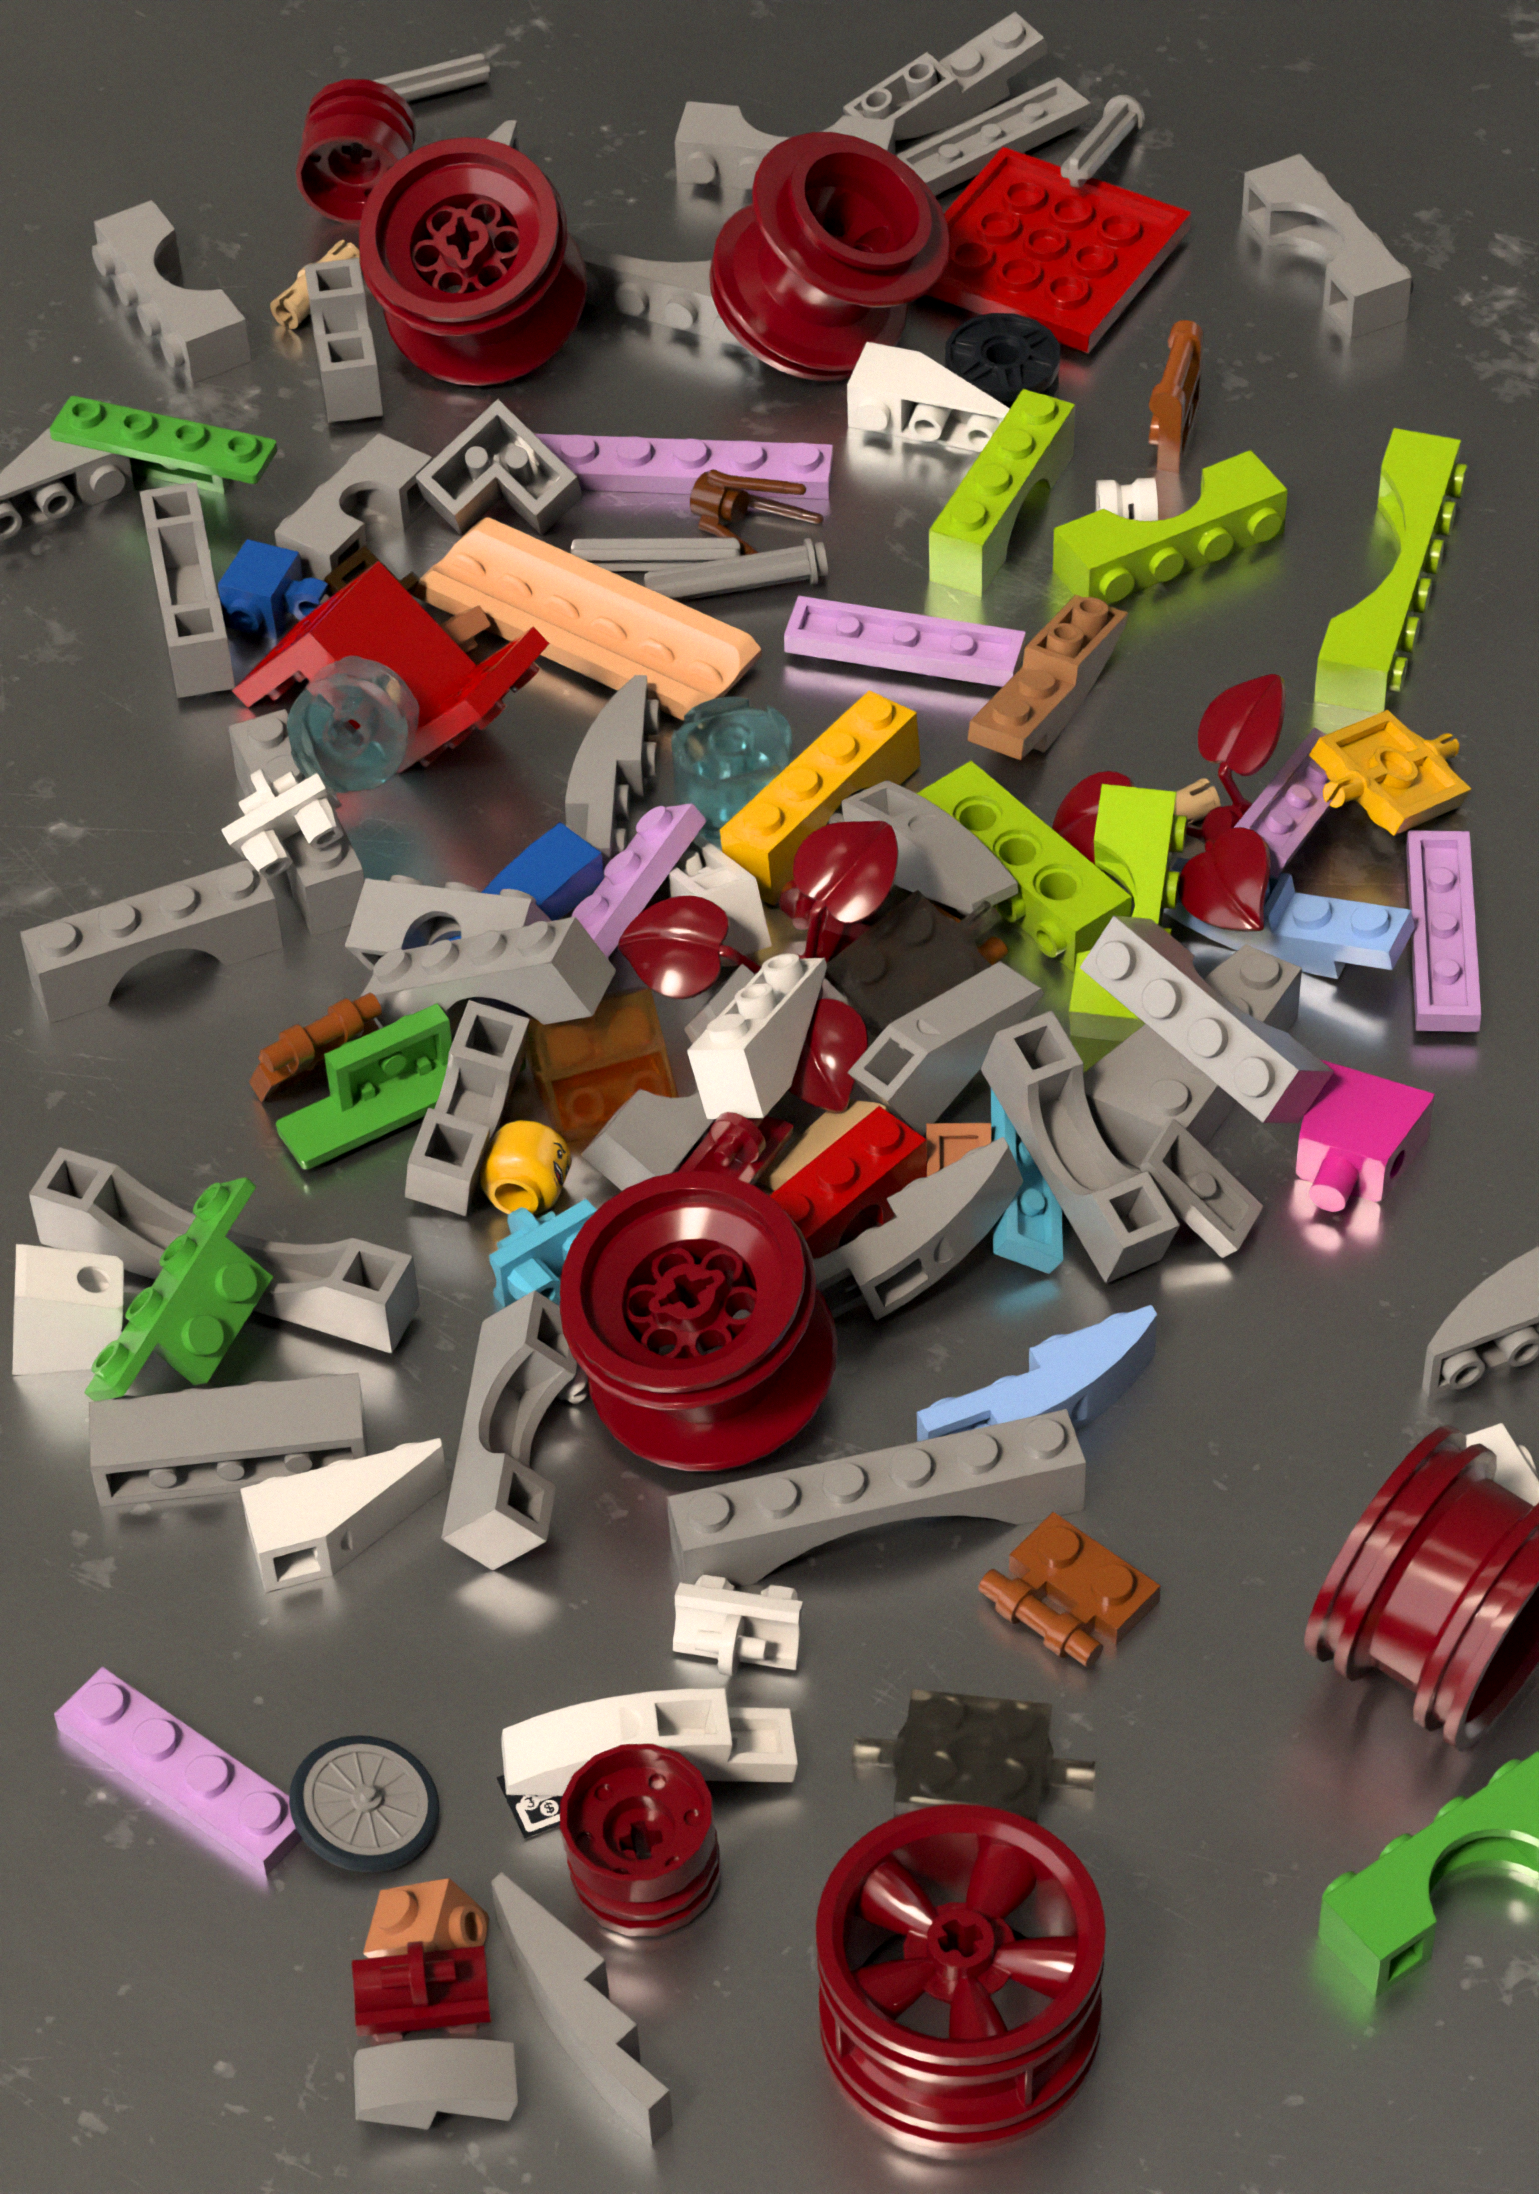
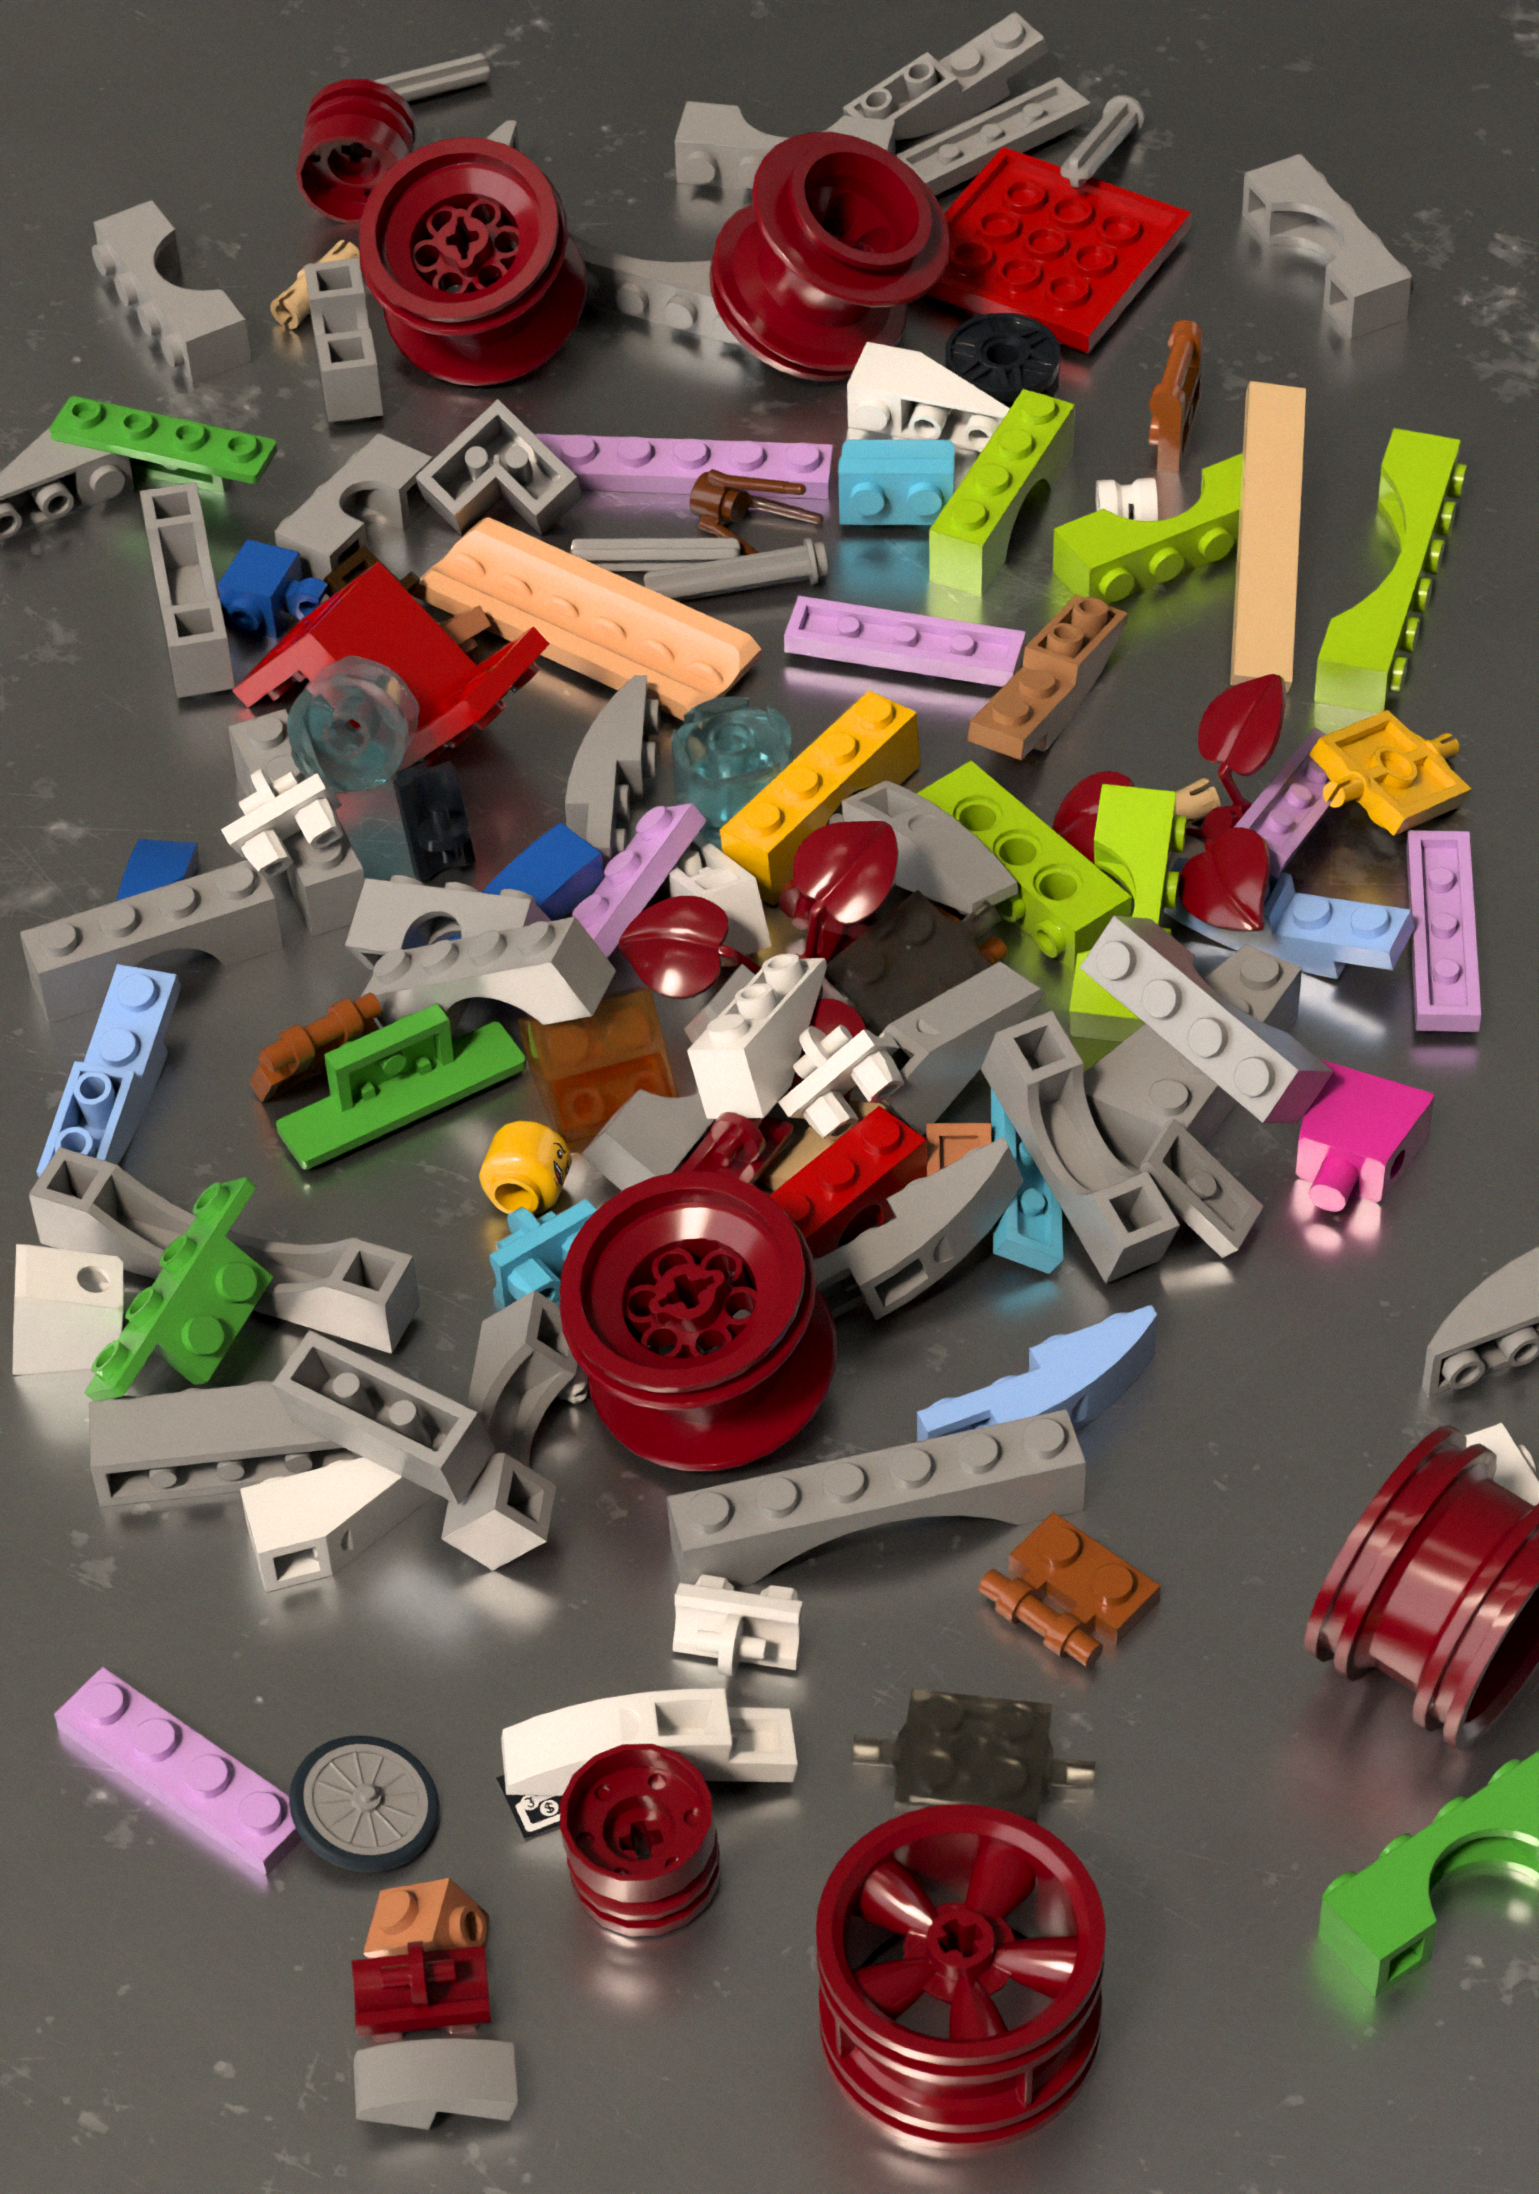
(120, 1069): none -> light blue slope
(157, 865): none -> blue slope
(384, 1417): none -> light grey brick
(433, 818): none -> black hips
(469, 1108): light grey arch -> none
(572, 1996): light grey slope -> none
(833, 1068): none -> white hips
(894, 481): none -> medium azure bracket
(1268, 533): none -> tan tile

